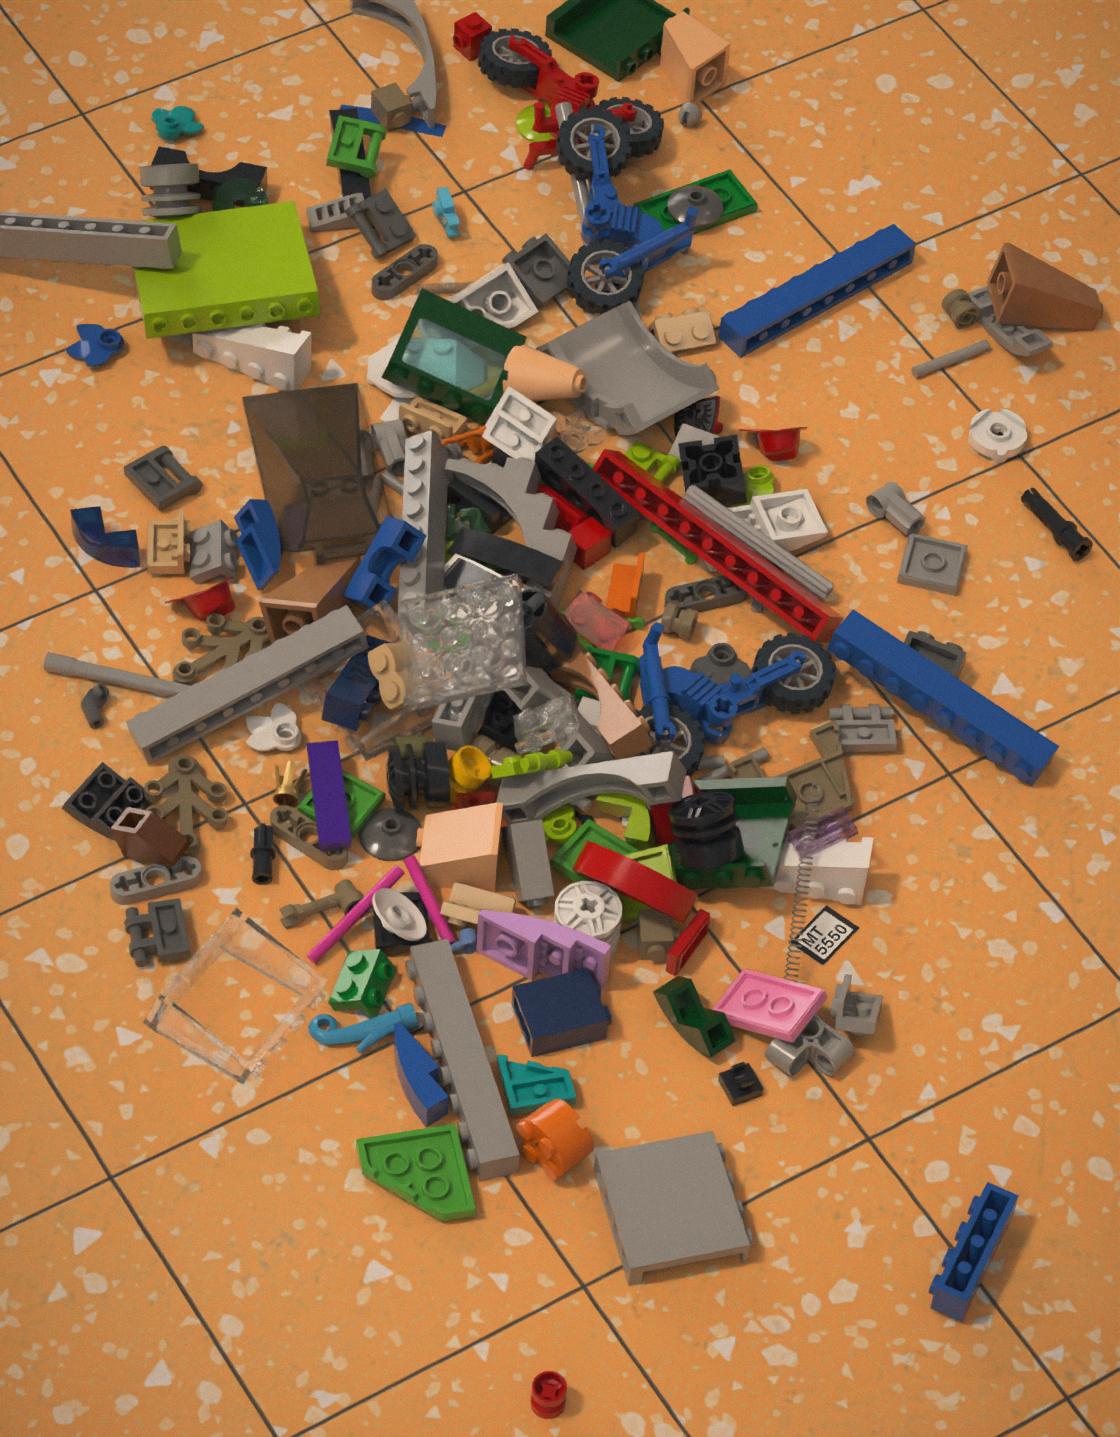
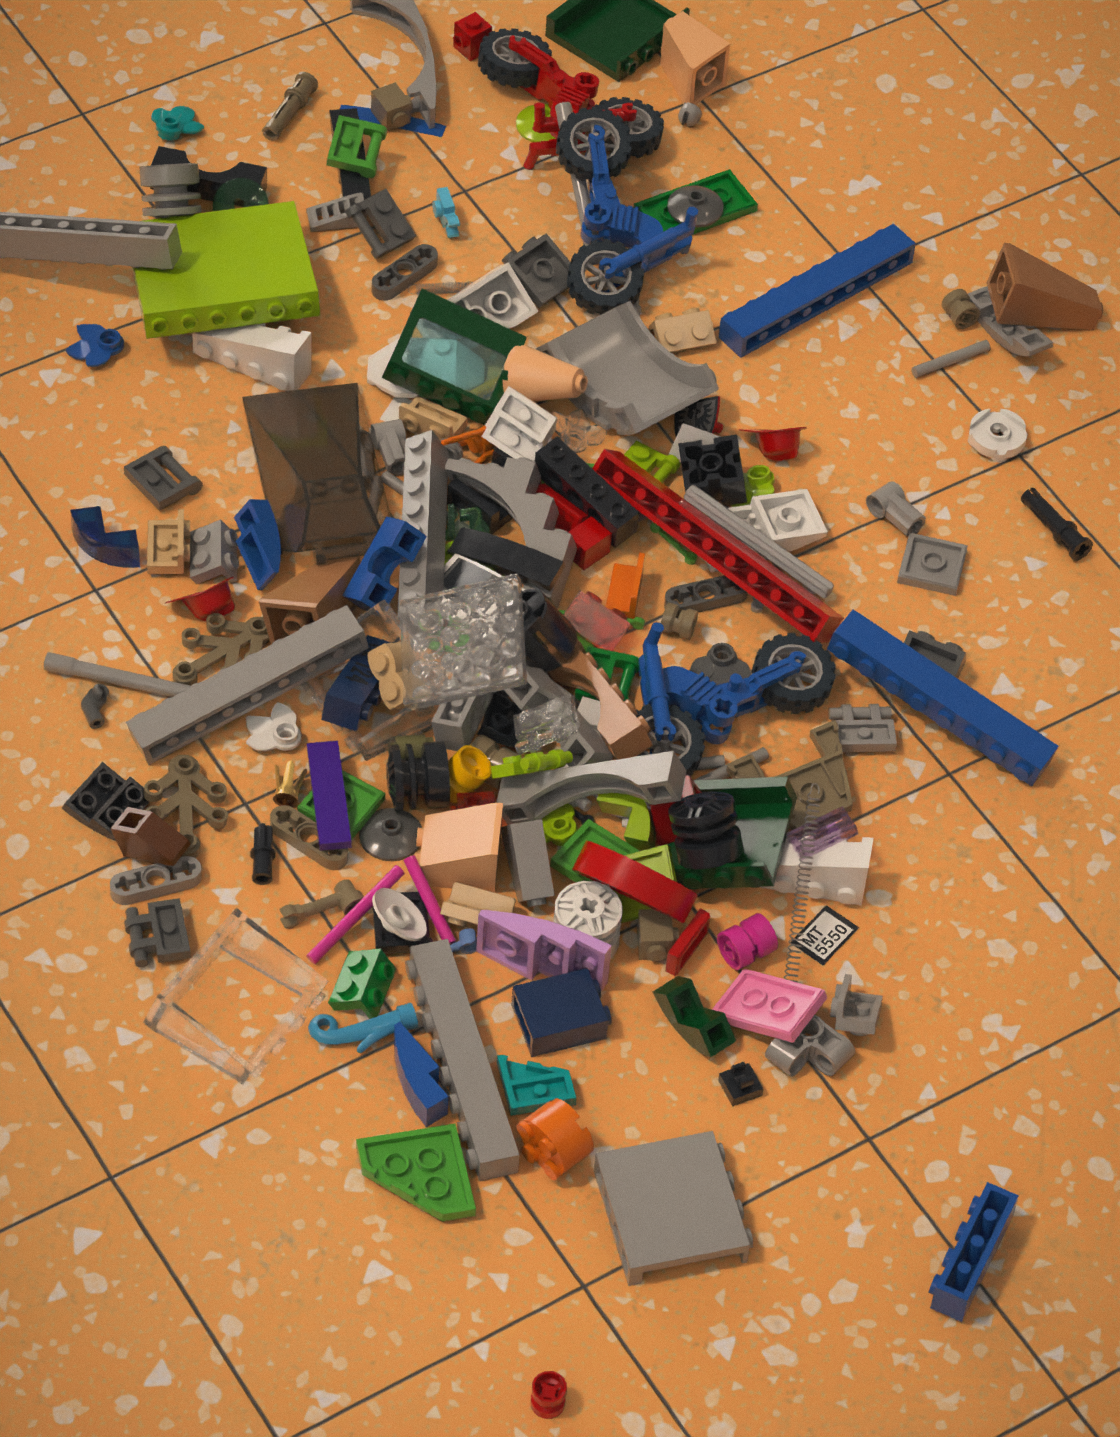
(294, 99): none -> dark tan pin
(749, 940): none -> dark pink wheel

